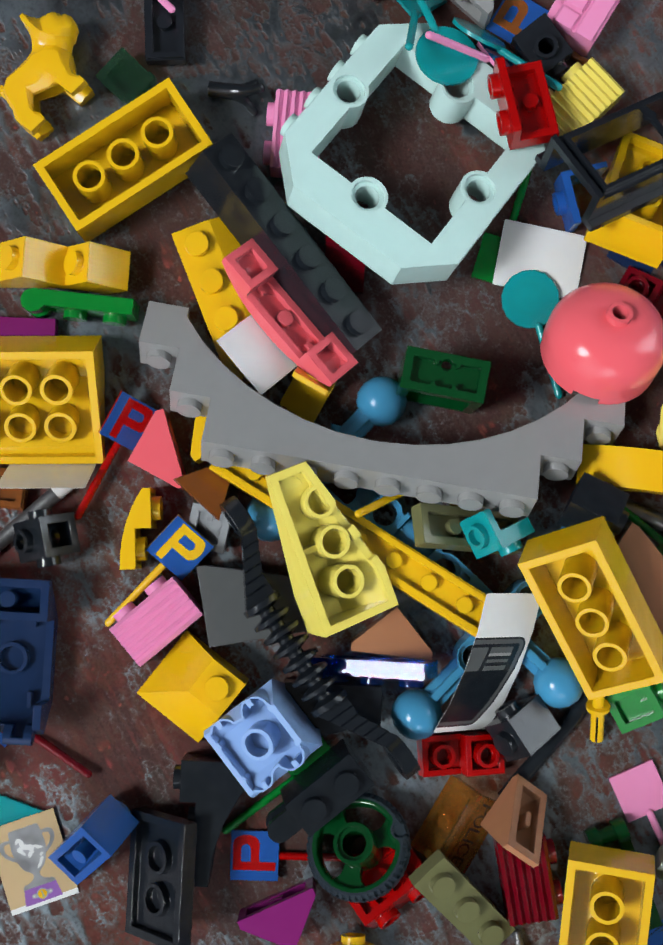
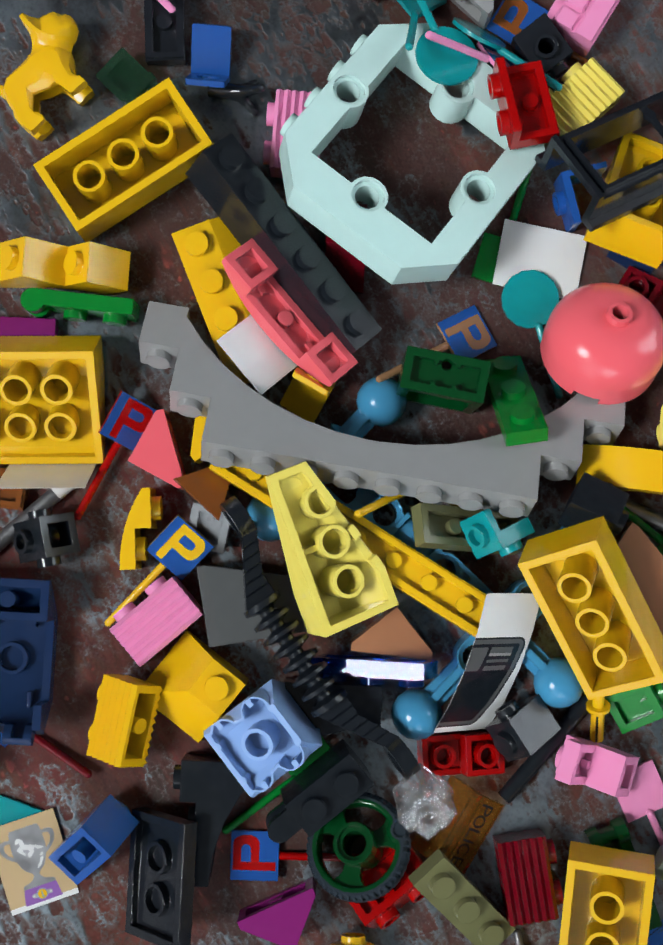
(123, 720): none -> yellow brick
(210, 55): none -> blue bracket
(424, 803): none -> clear brick
(463, 334): none -> piece
(515, 402): none -> green plate
(518, 820): nougat slope -> none
(596, 766): none -> bright pink brick

